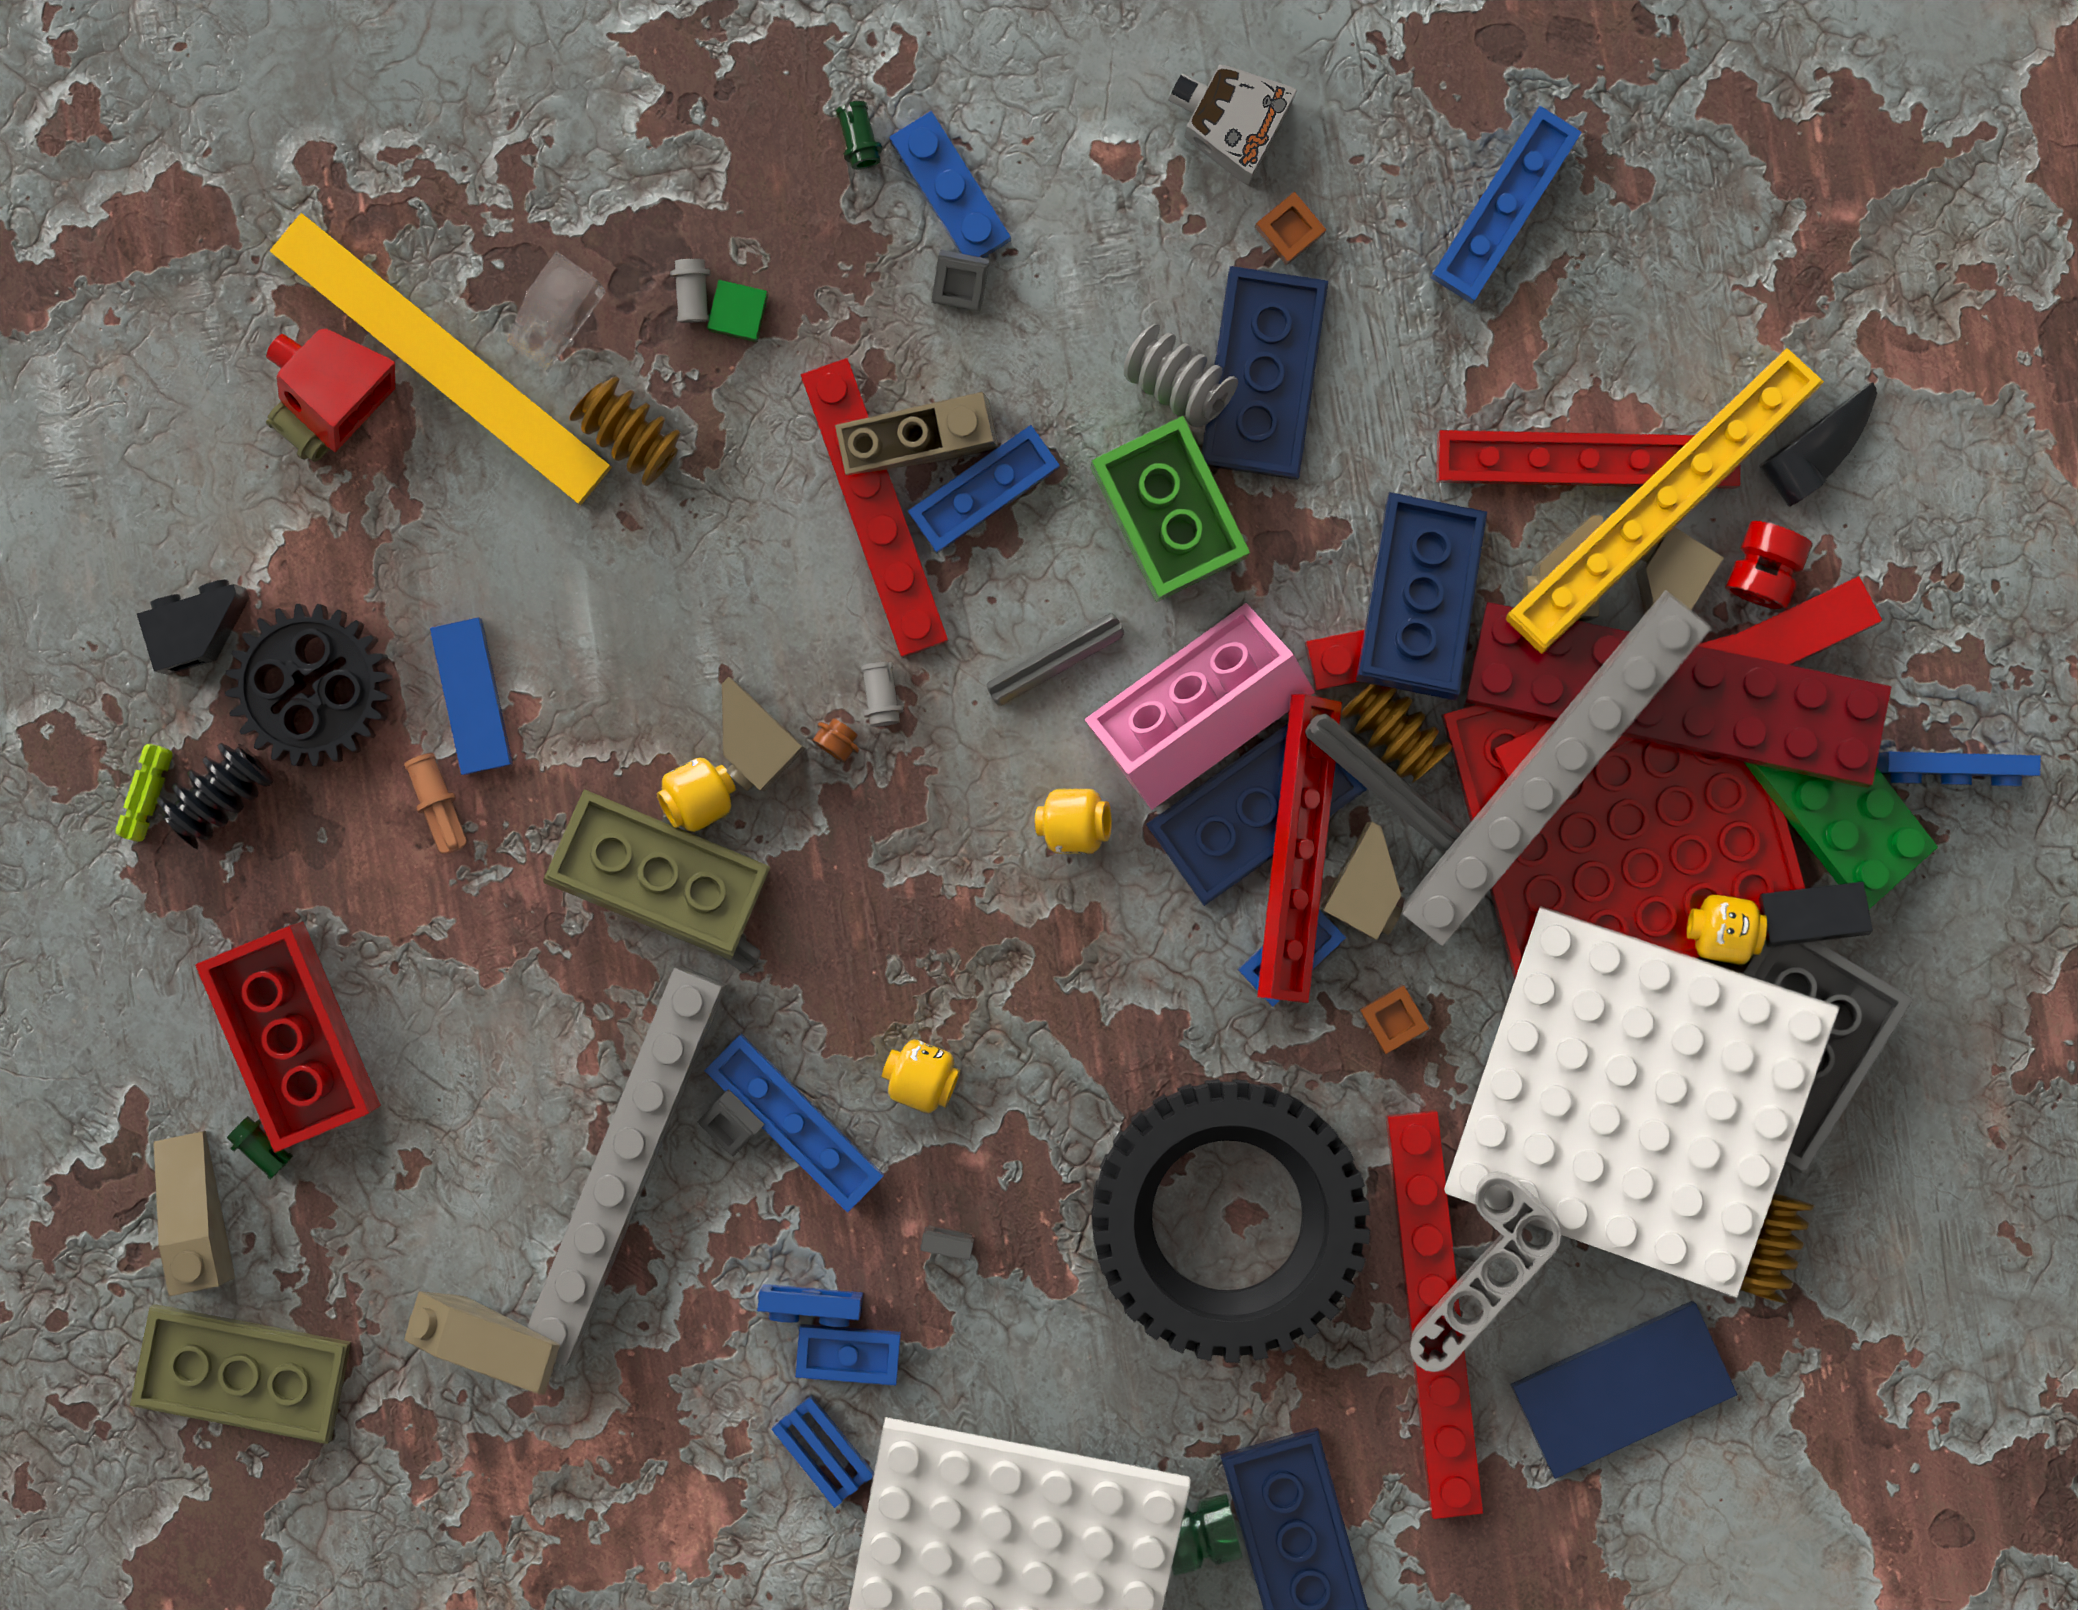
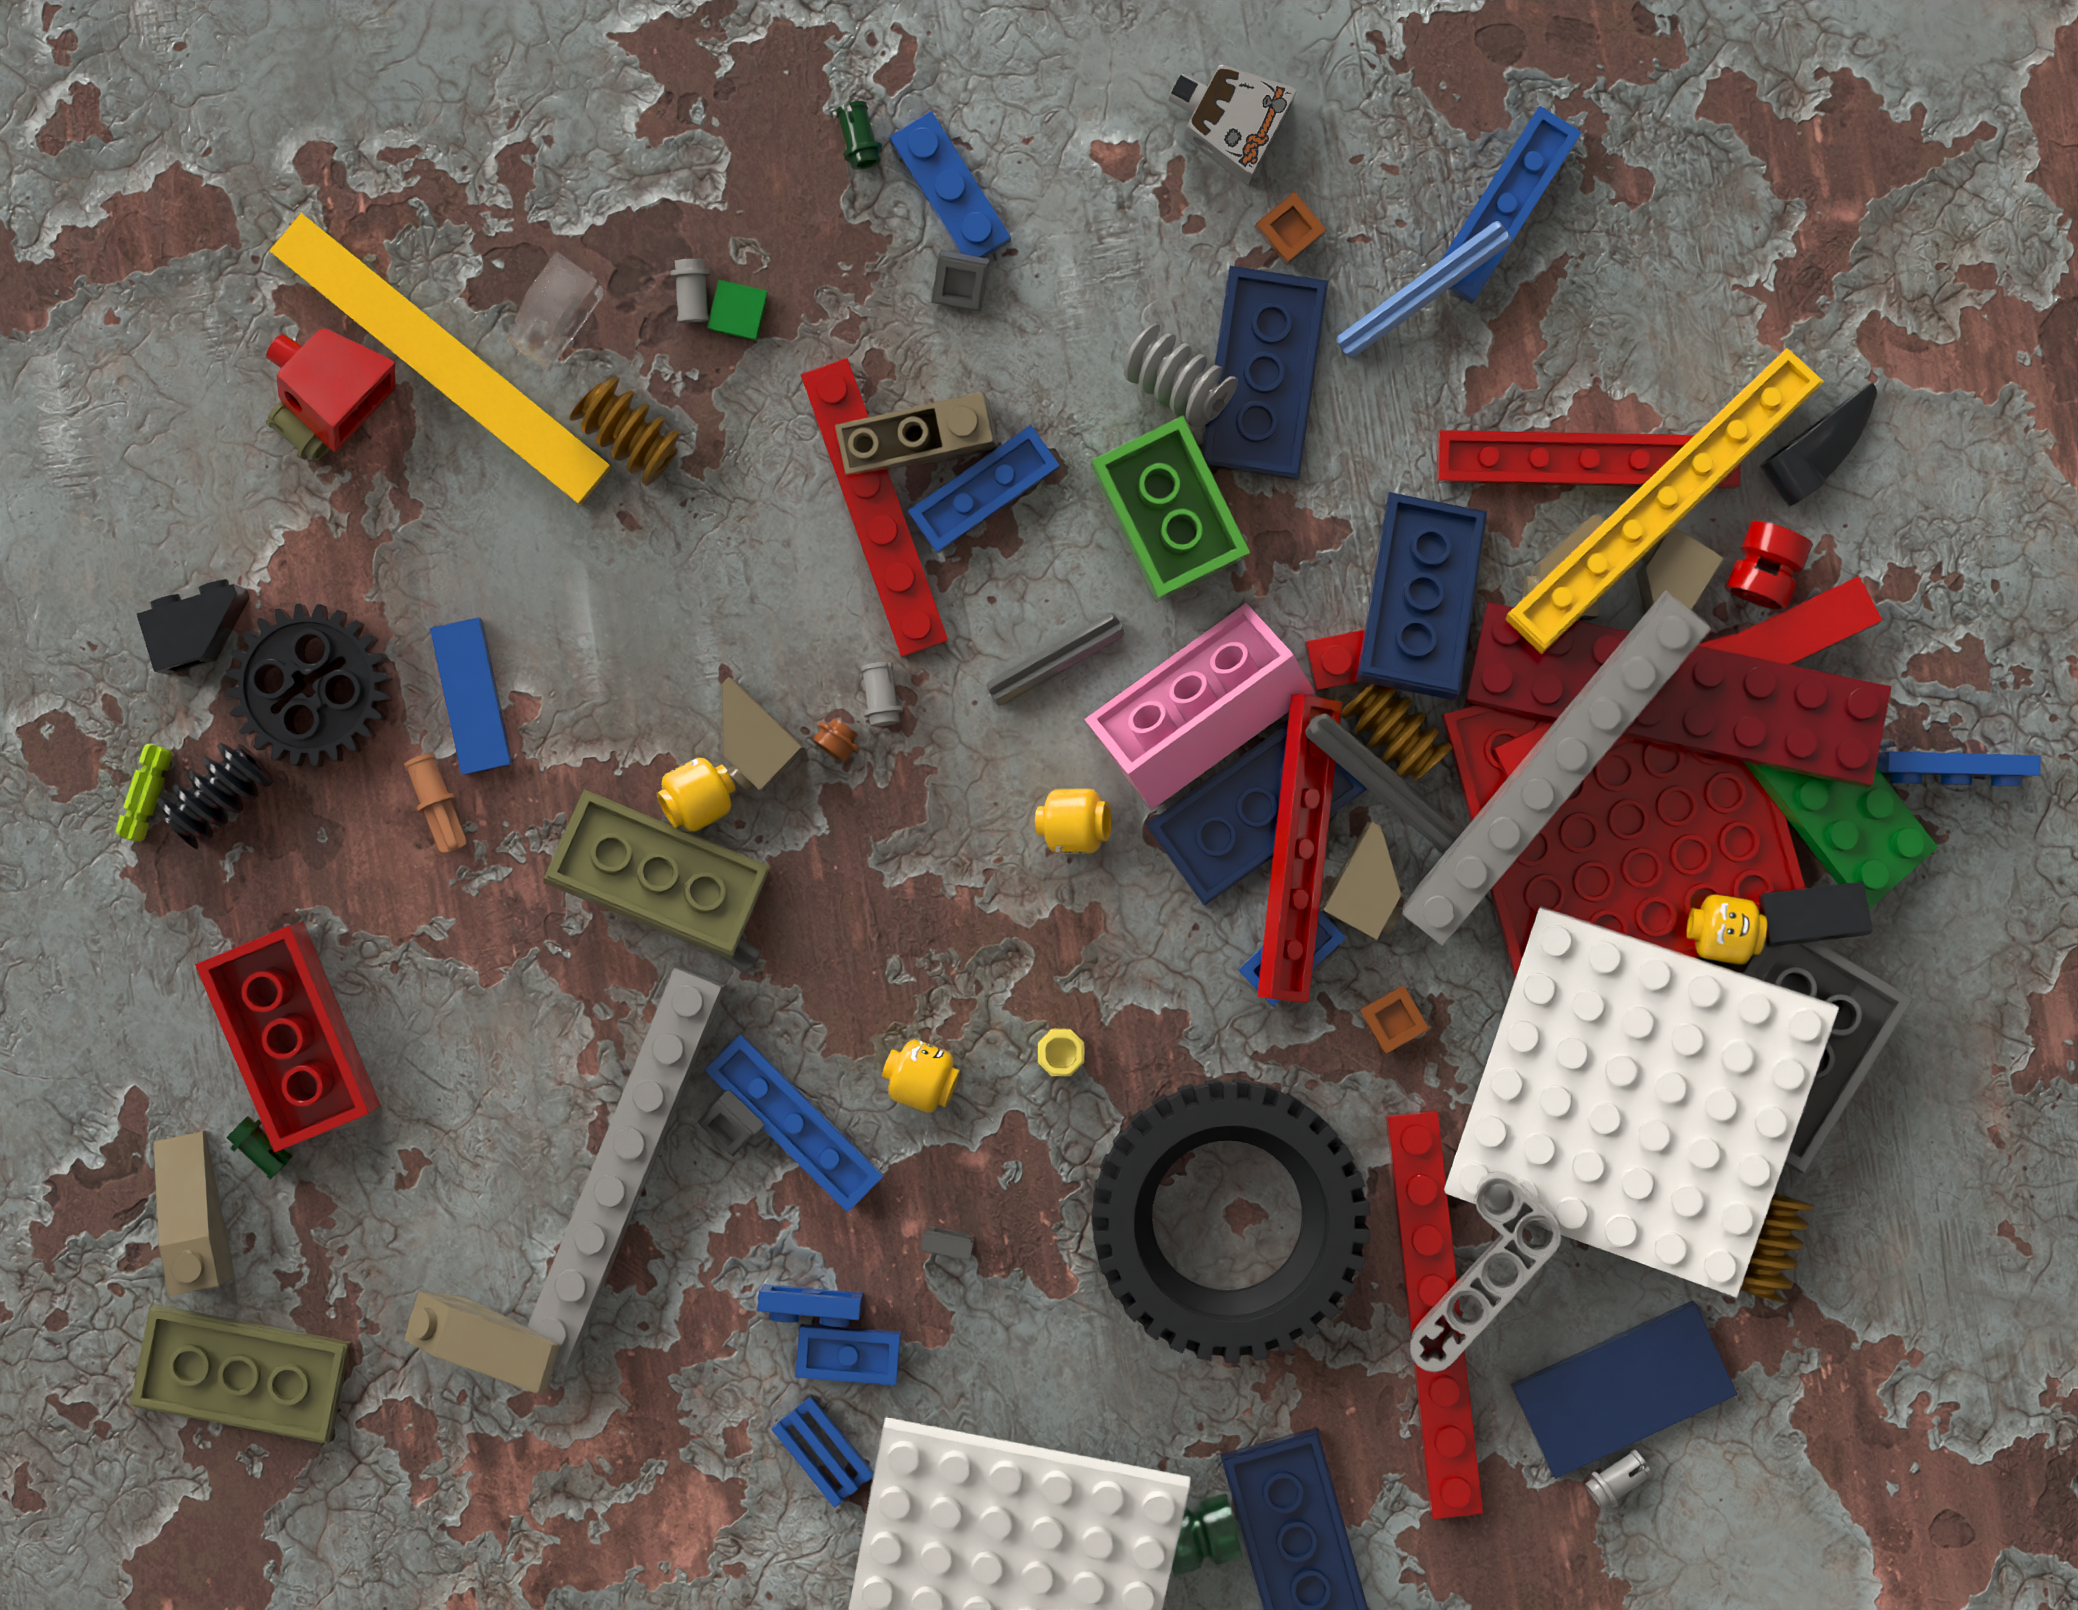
(1060, 1052): none -> light yellow tile
(1424, 289): none -> medium blue axle
(1618, 1480): none -> light grey pin

